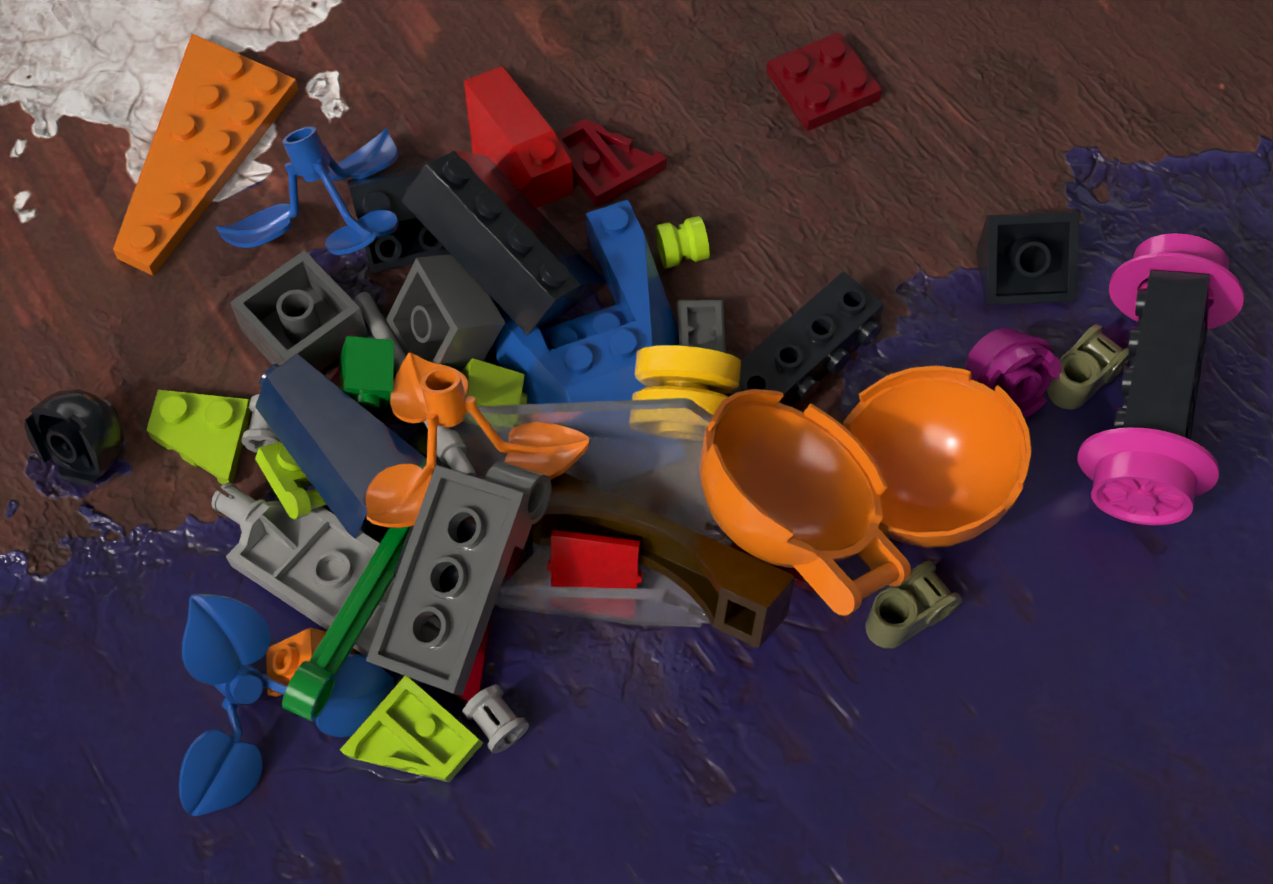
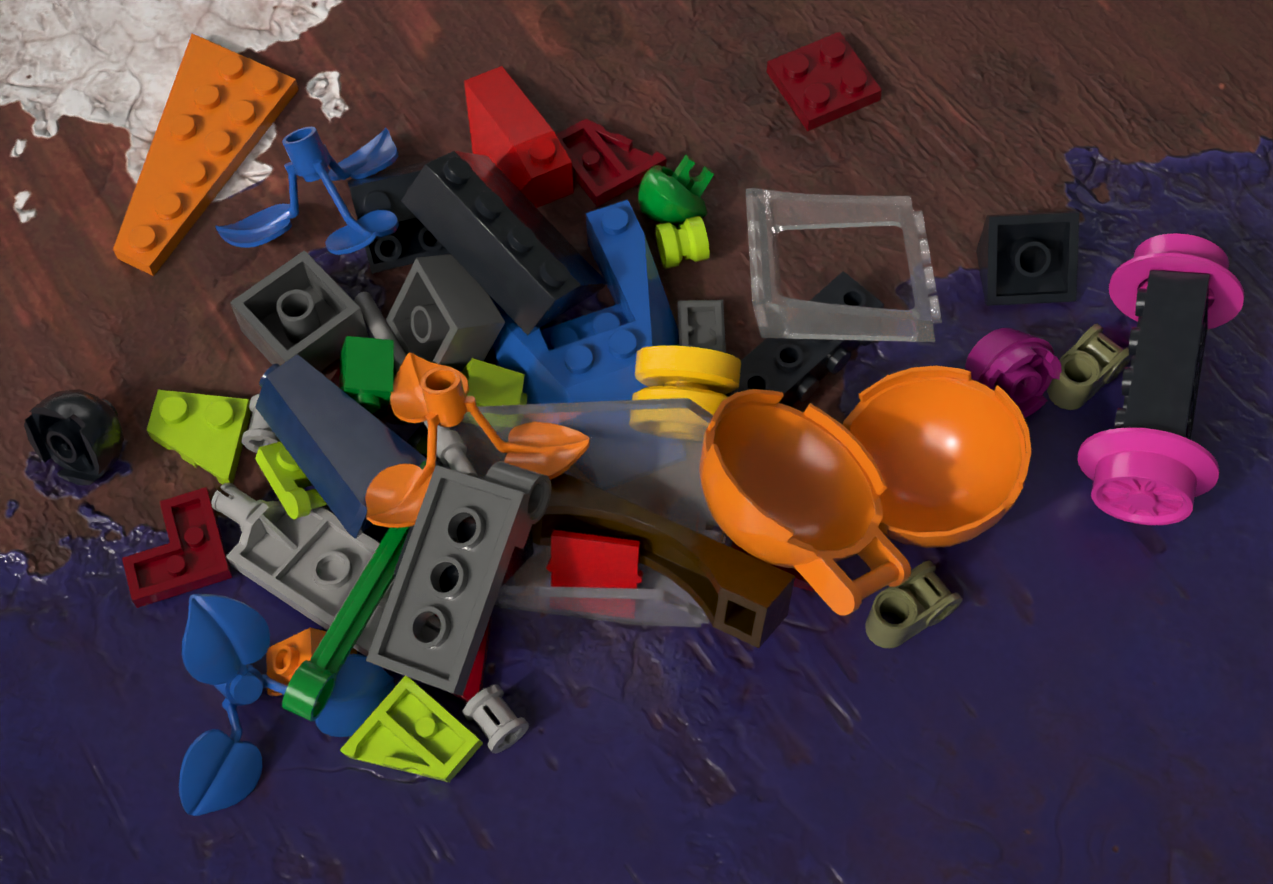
(191, 558): none -> dark red plate
(673, 195): none -> green piece
(800, 319): none -> clear windscreen

